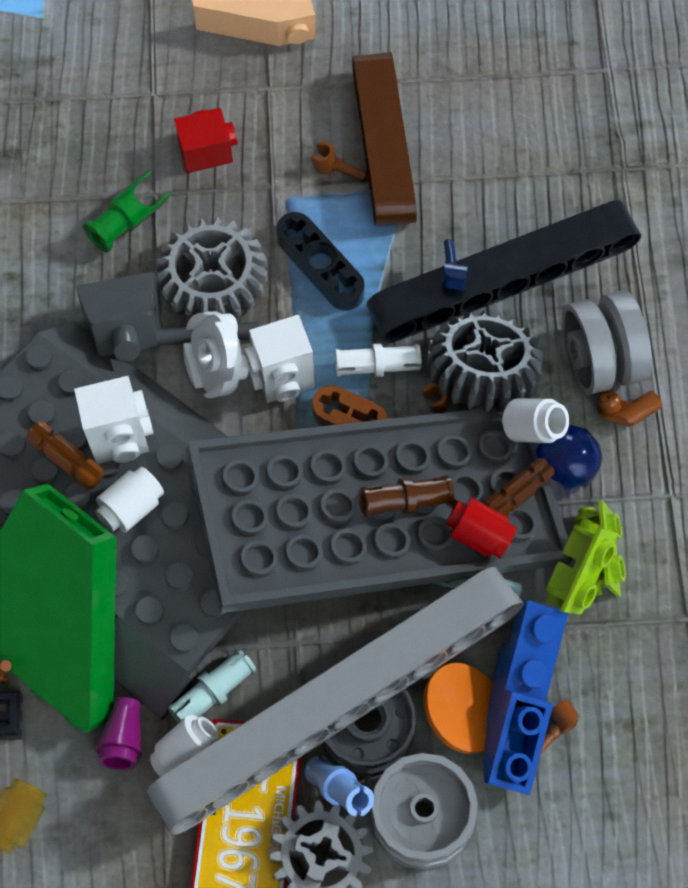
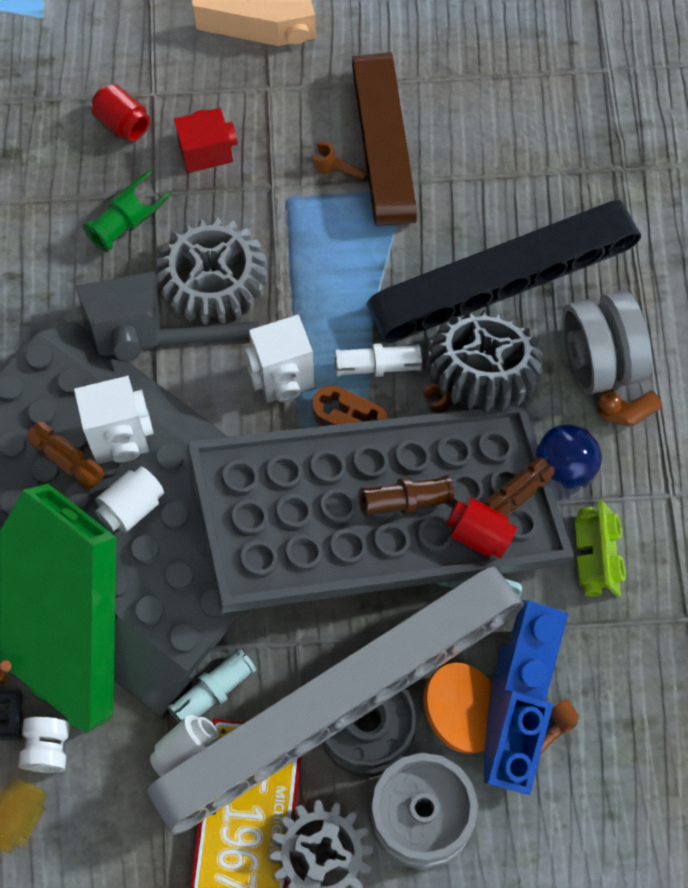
(44, 745): none -> white wheel
(120, 112): none -> red brick
(121, 736): magenta cone -> none
(214, 354): white plate -> none
(324, 278): black beam -> none
(339, 786): light blue pin -> none
(454, 274): dark blue hand -> none
(535, 420): white brick -> none
(576, 586): lime hinge -> none

